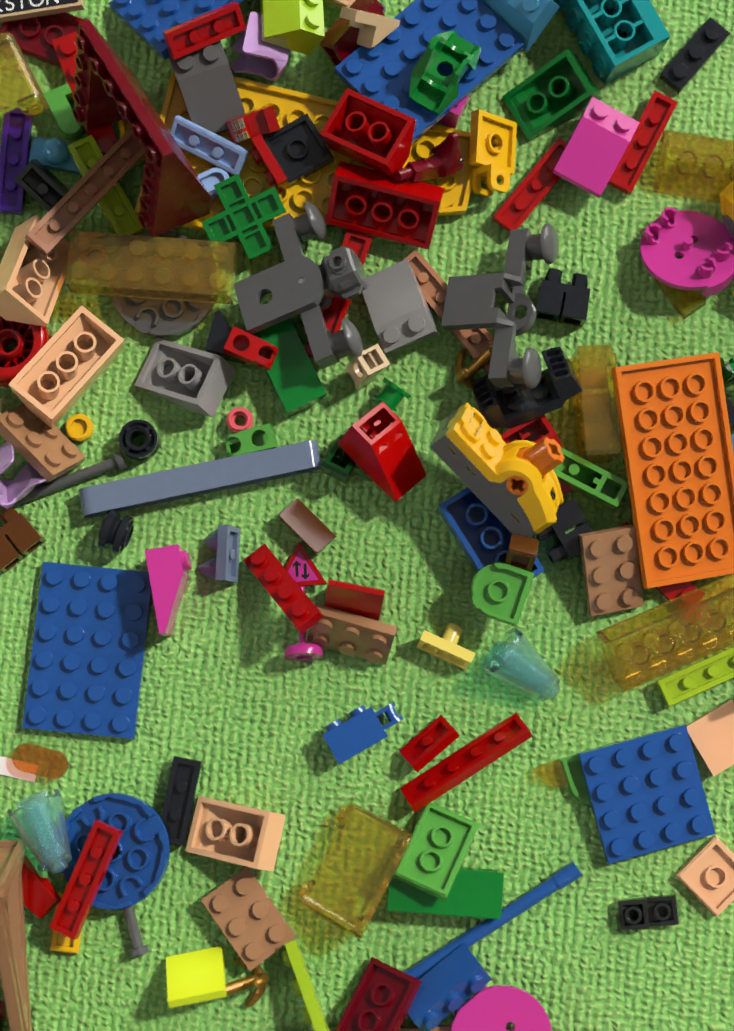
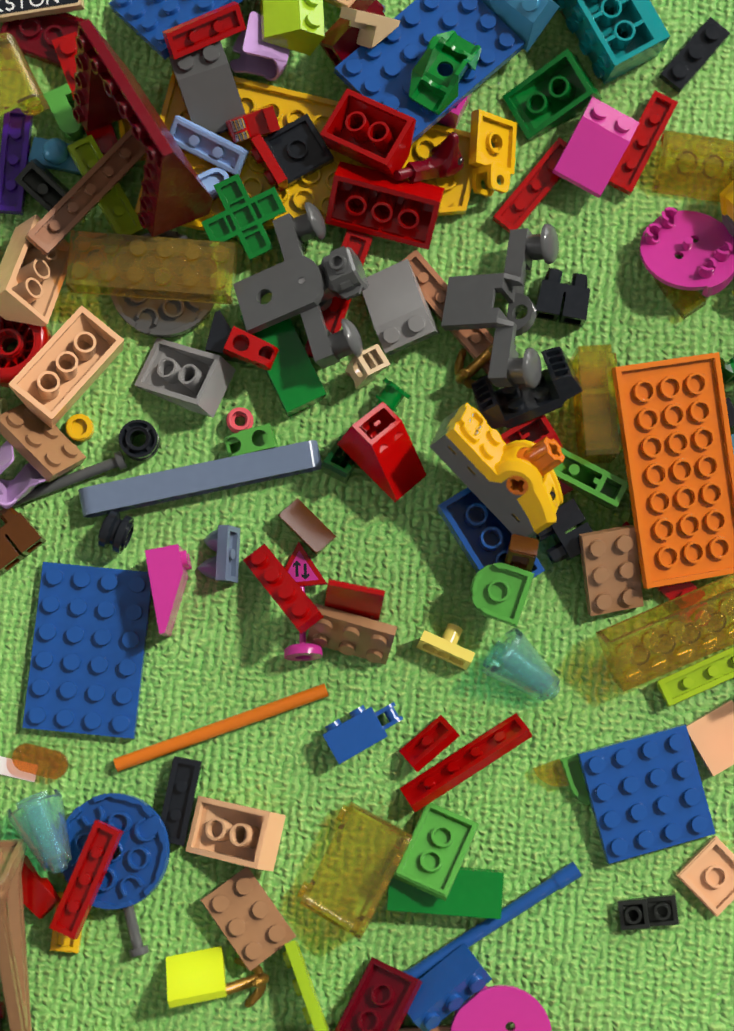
(220, 727): none -> orange piece

